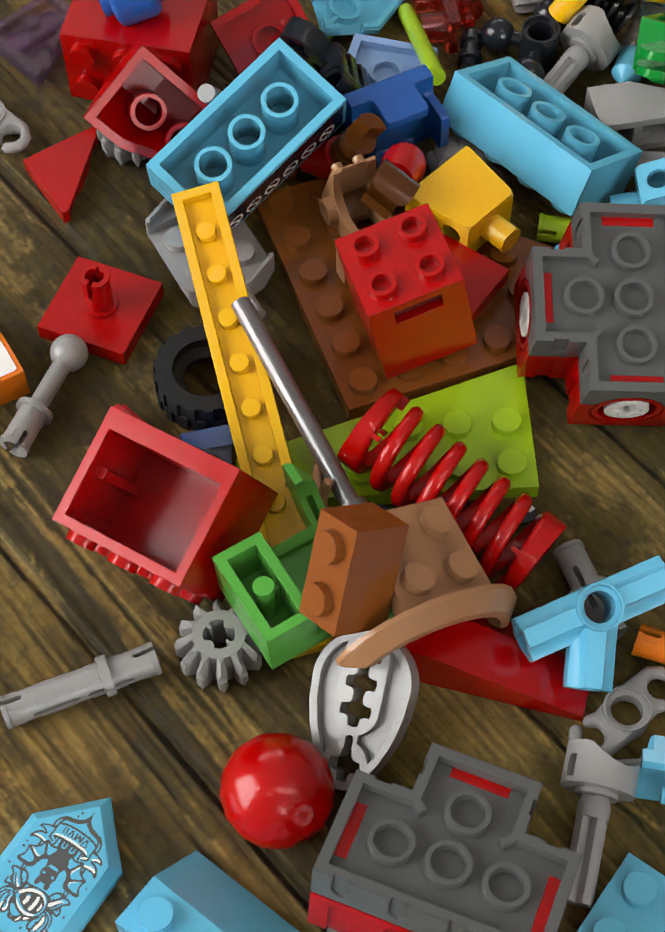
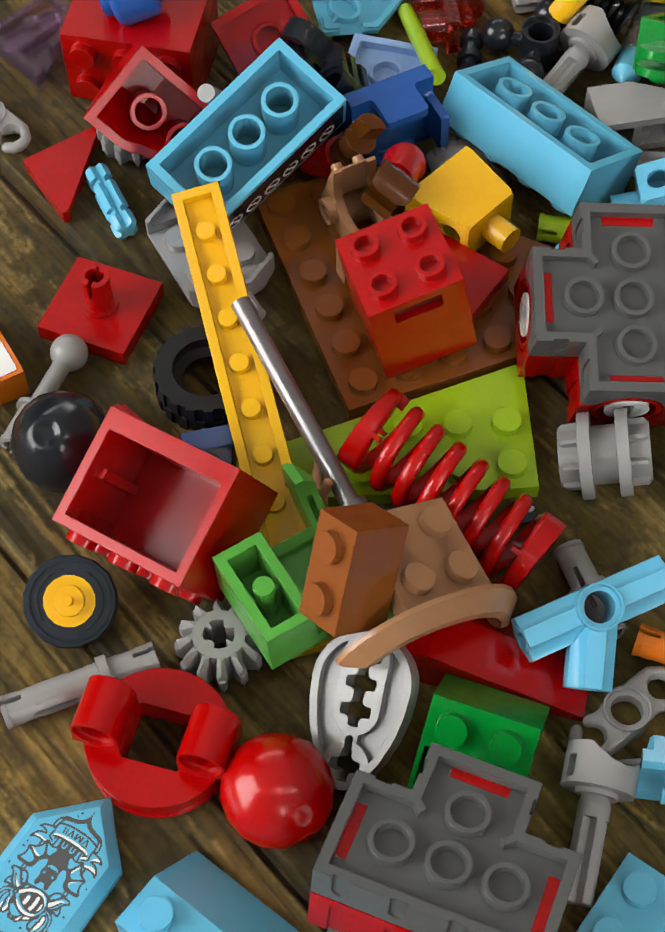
(54, 437): none -> black piece
(70, 601): none -> black wheel
(108, 724): none -> red piece
(111, 201): none -> medium azure axle
(482, 725): none -> green slope
(604, 454): none -> light grey piece

